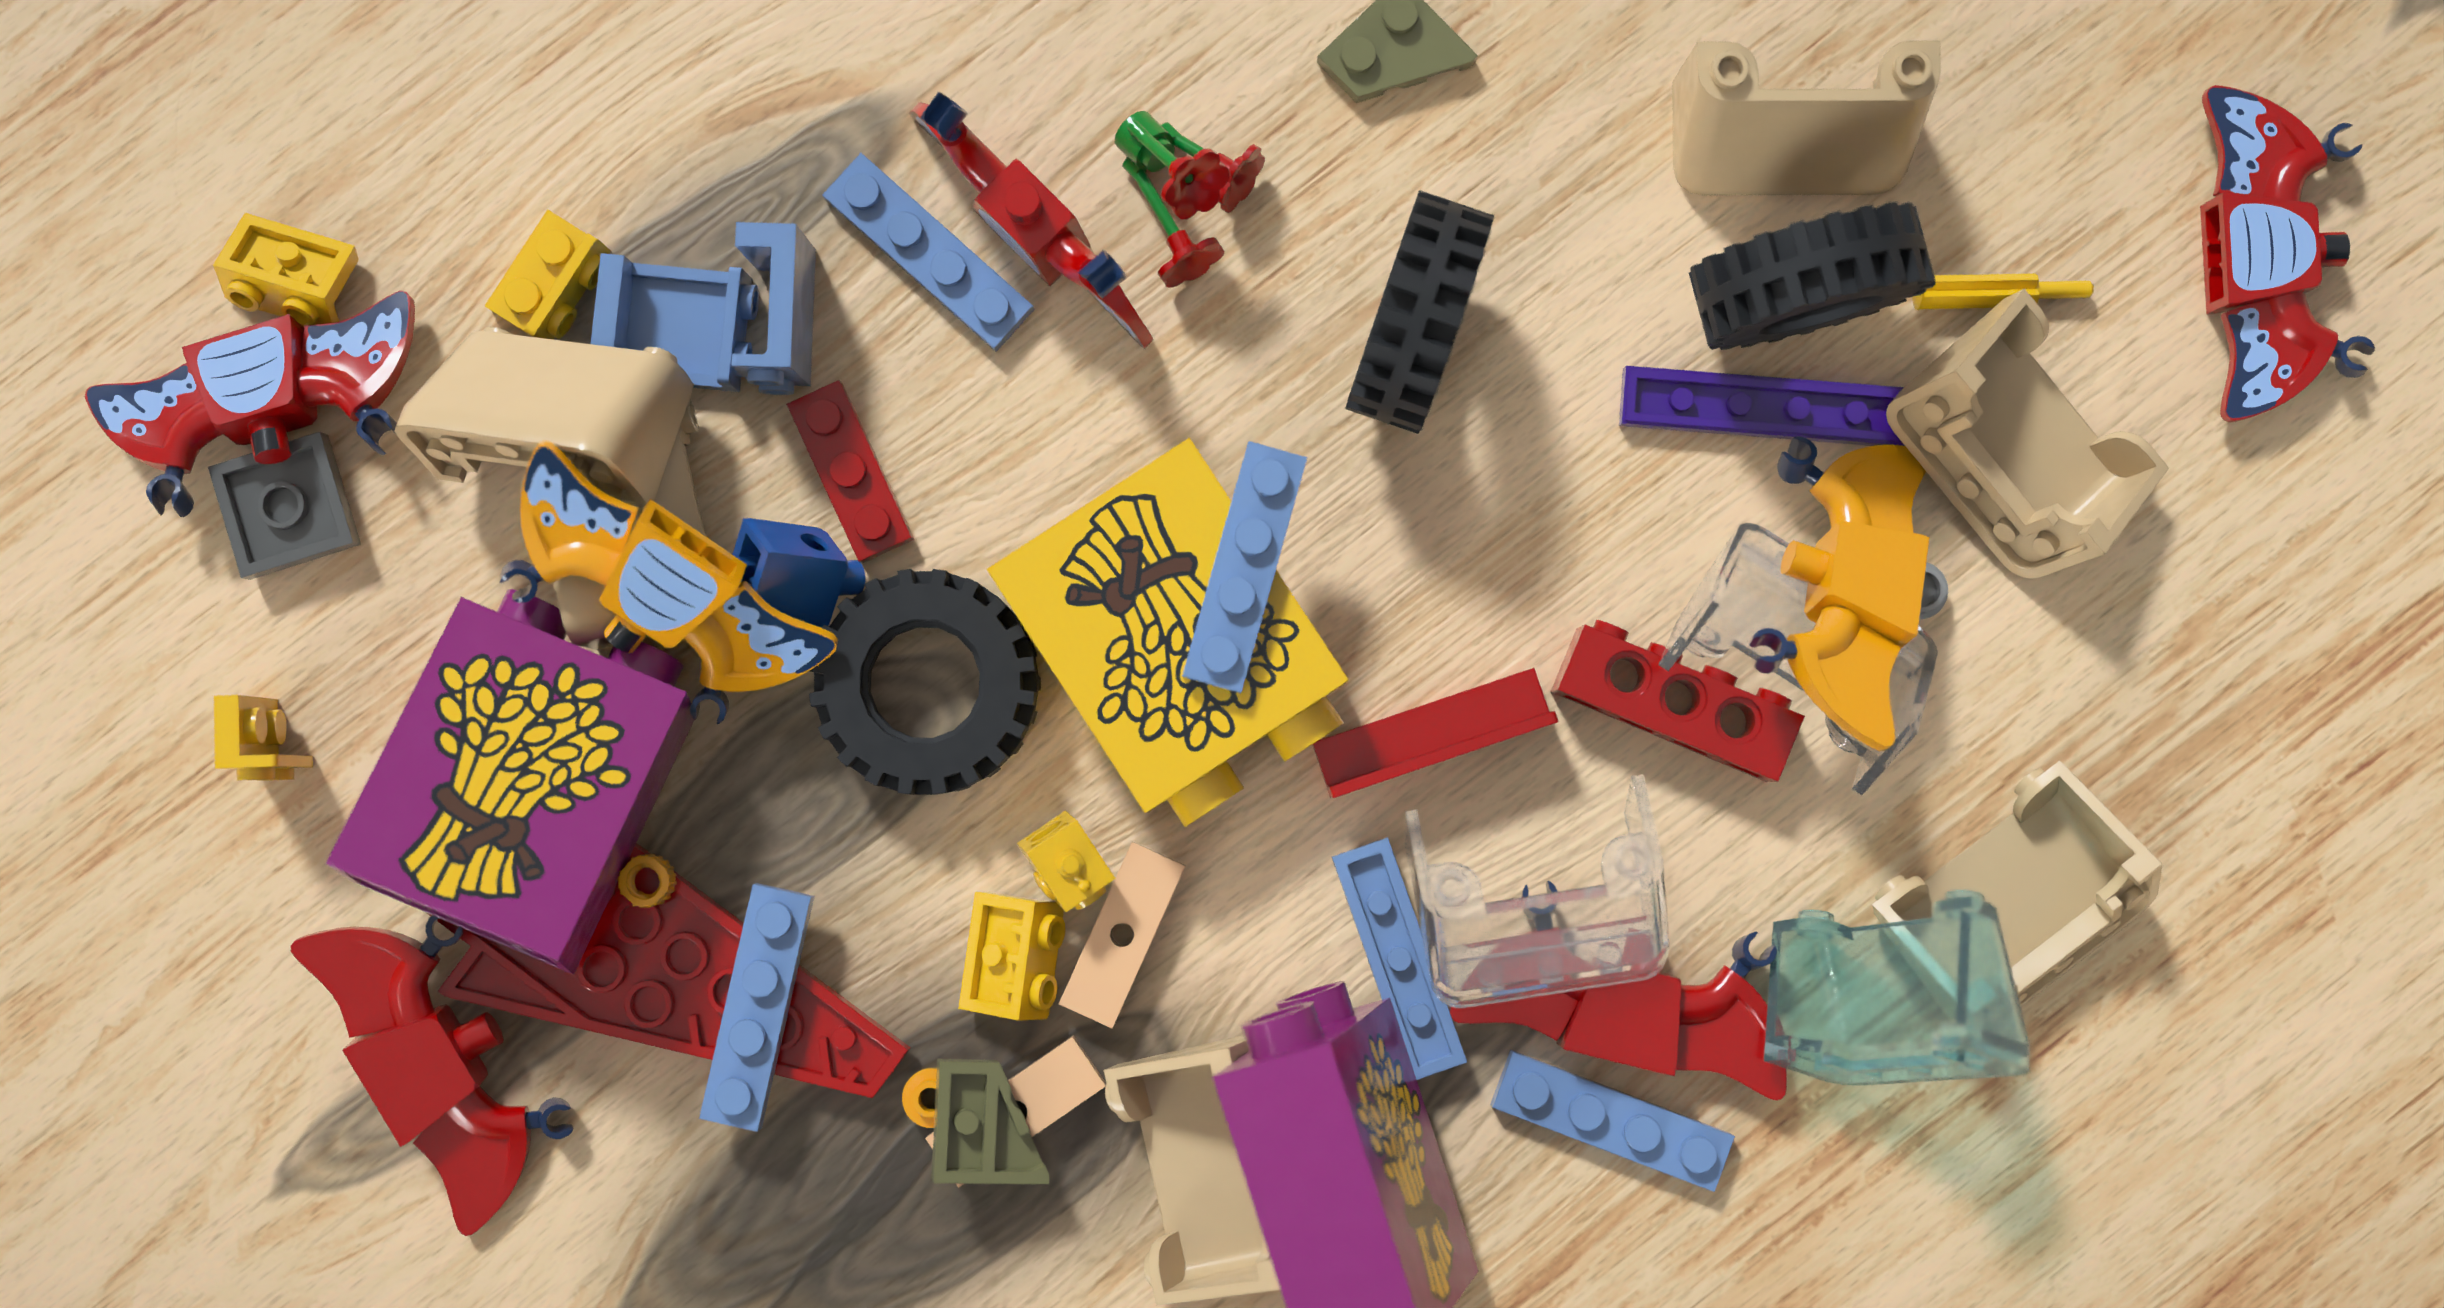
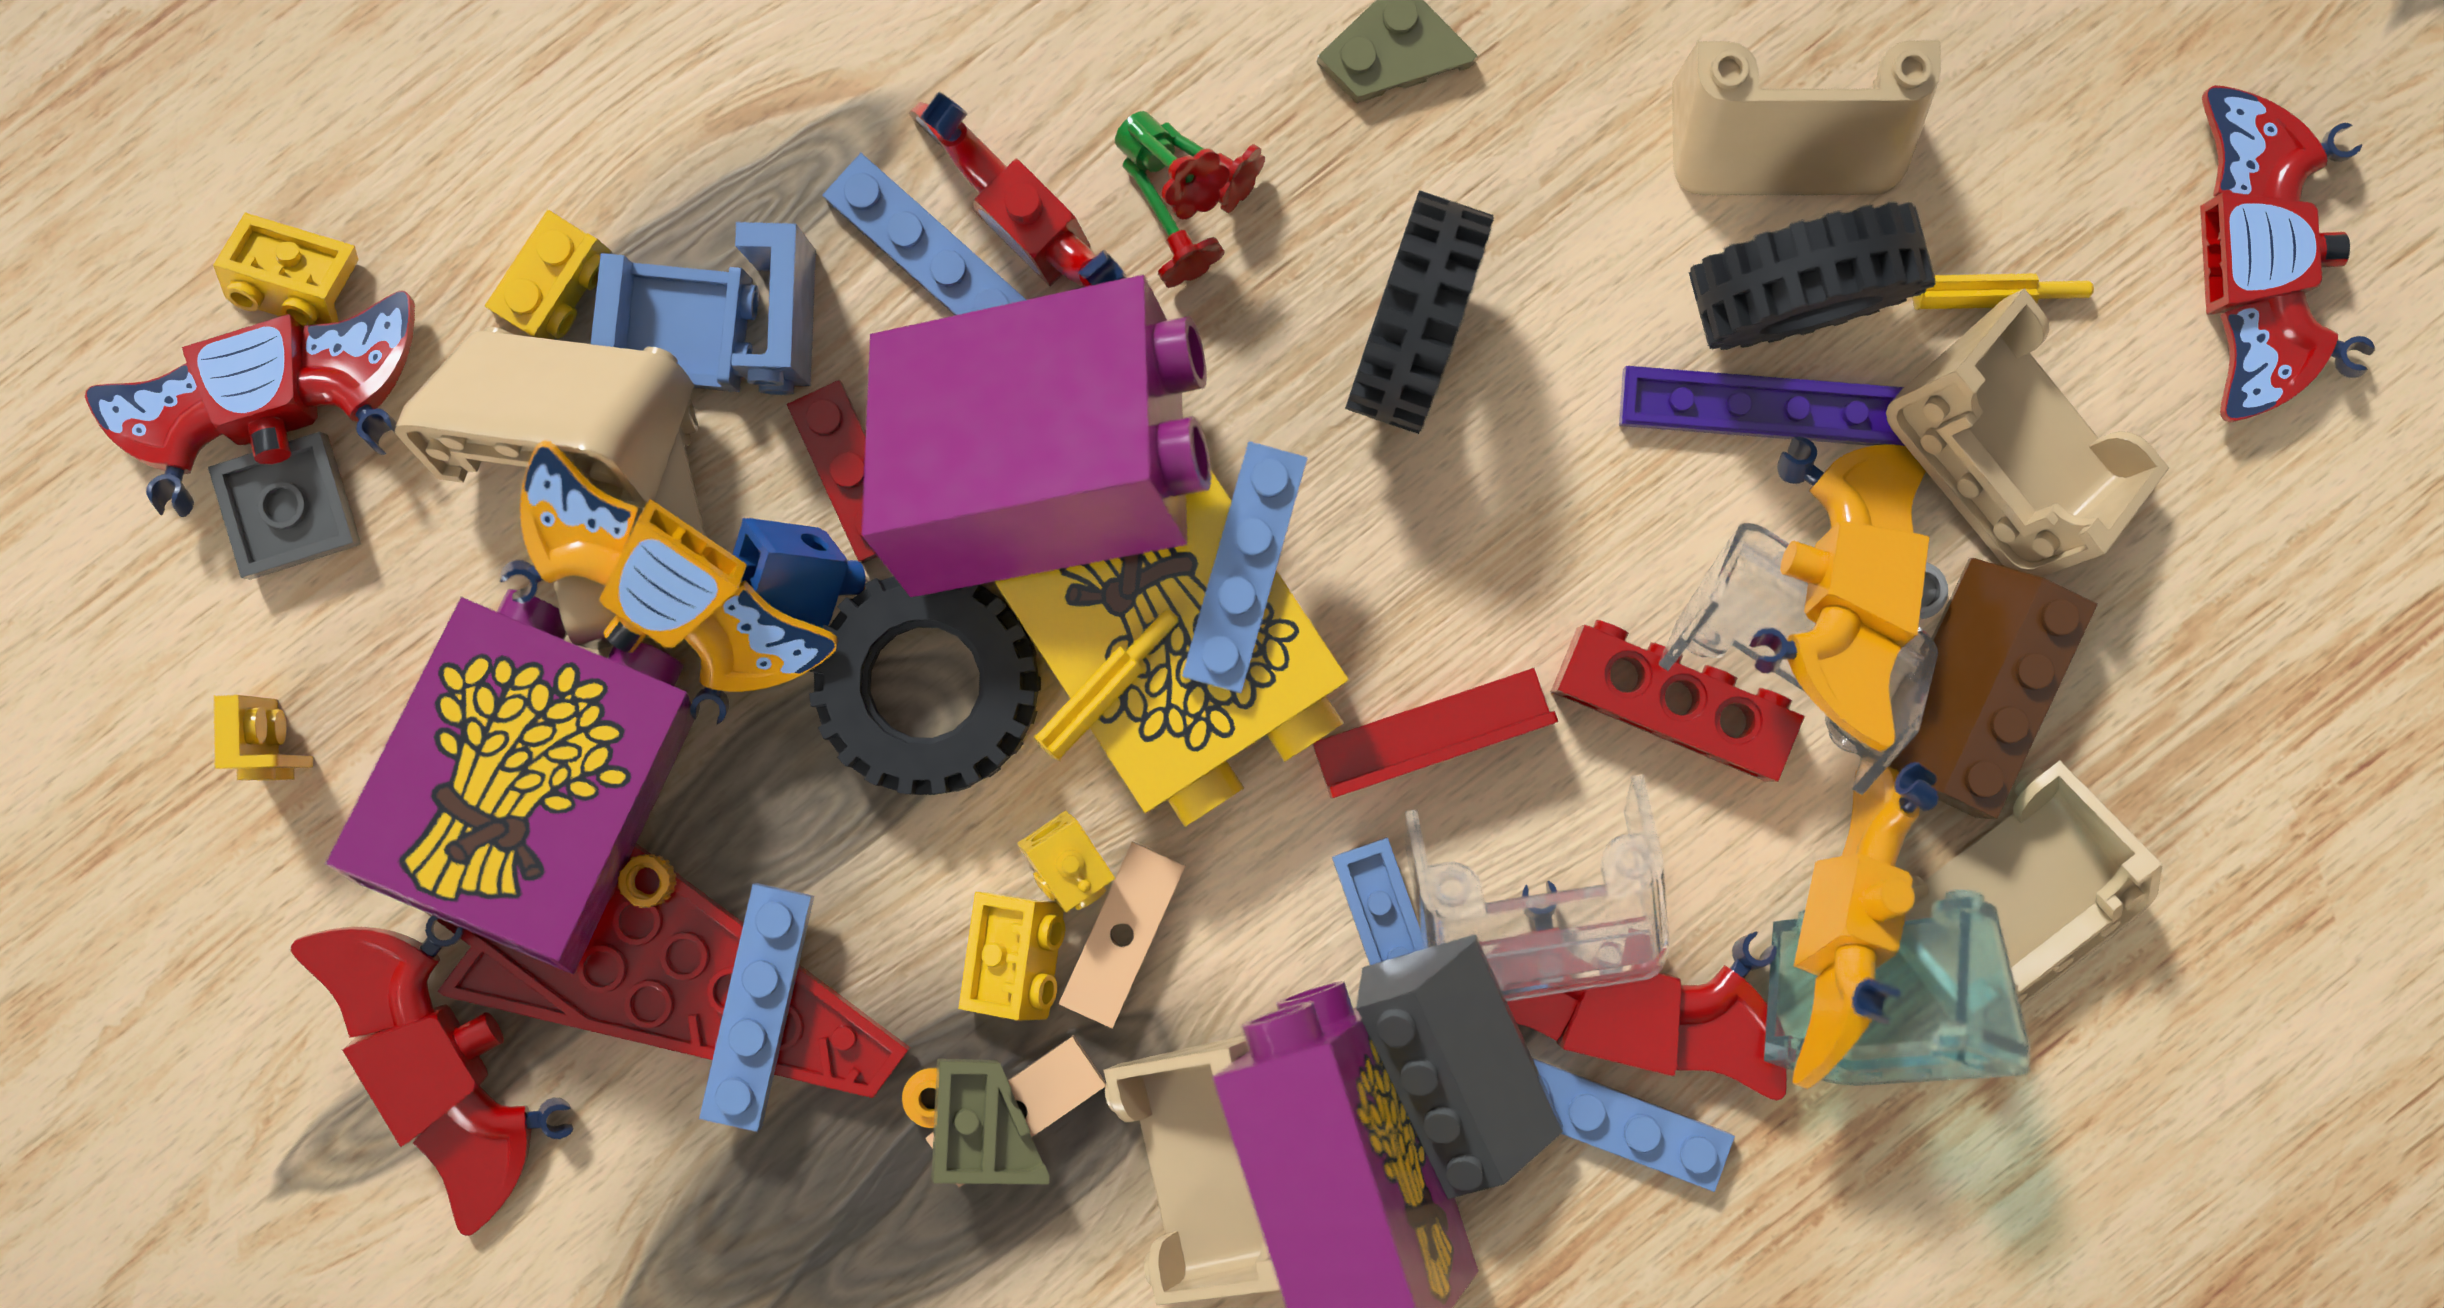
(1031, 437): none -> magenta brick
(1101, 690): none -> yellow axle
(1458, 1064): none -> dark grey slope
(1858, 918): none -> light orange torso
(1993, 681): none -> reddish brown slope

